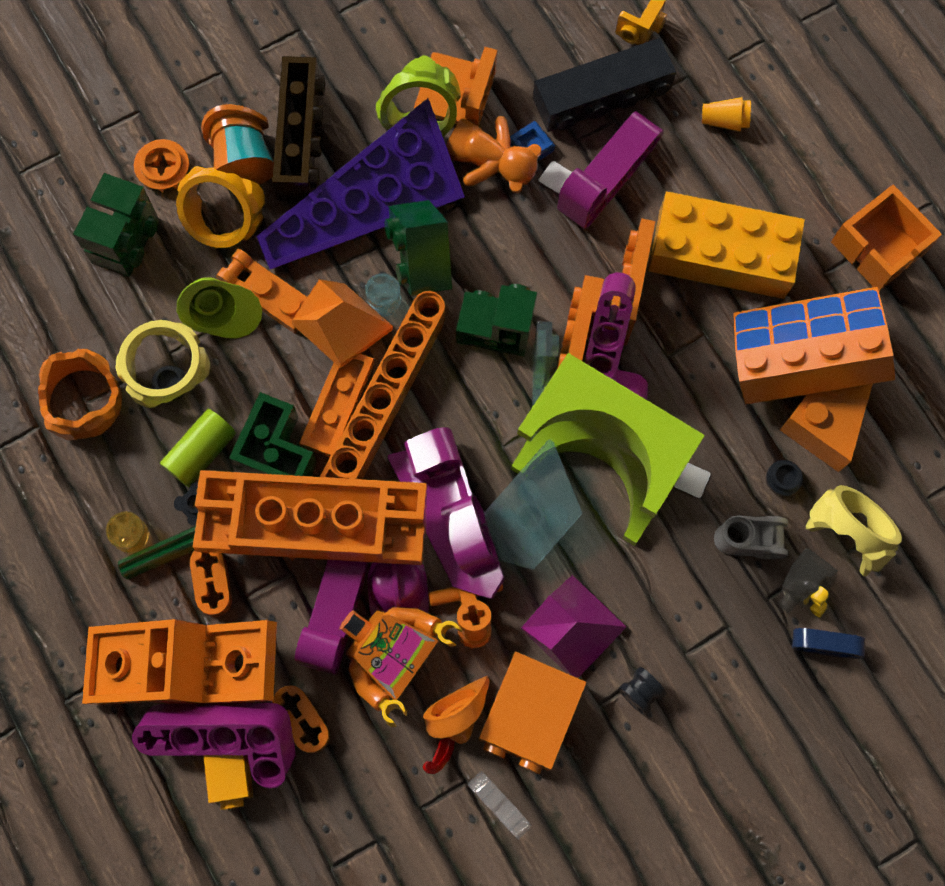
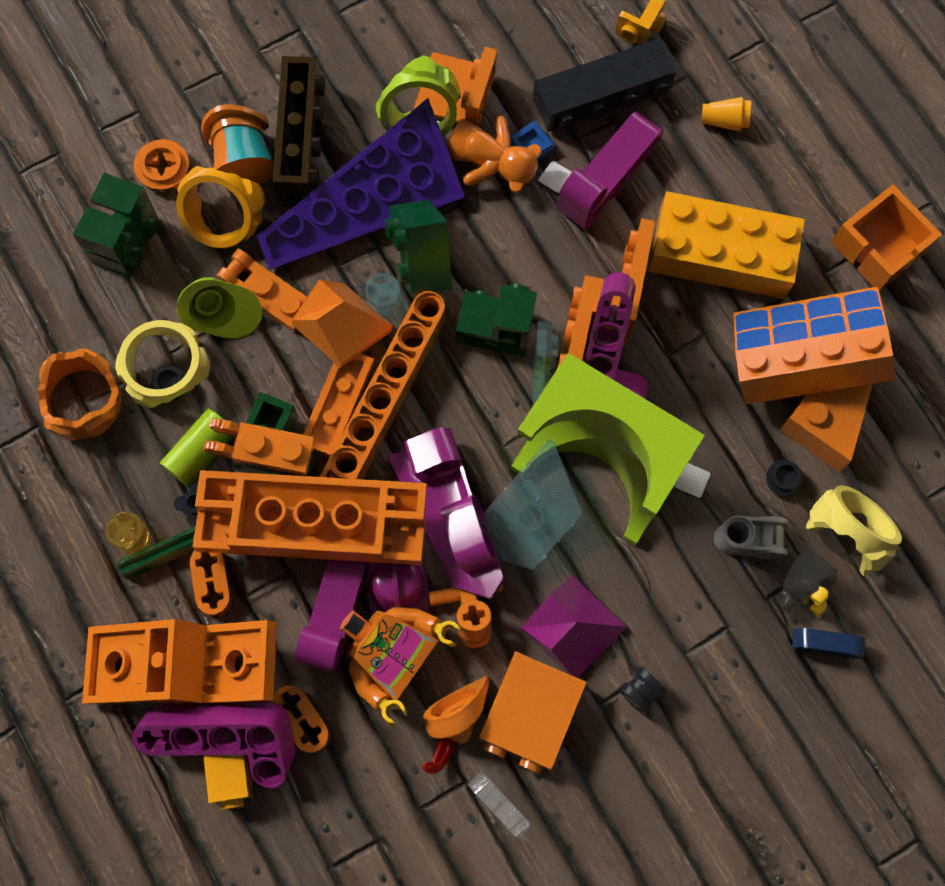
(263, 447): none -> orange hinge

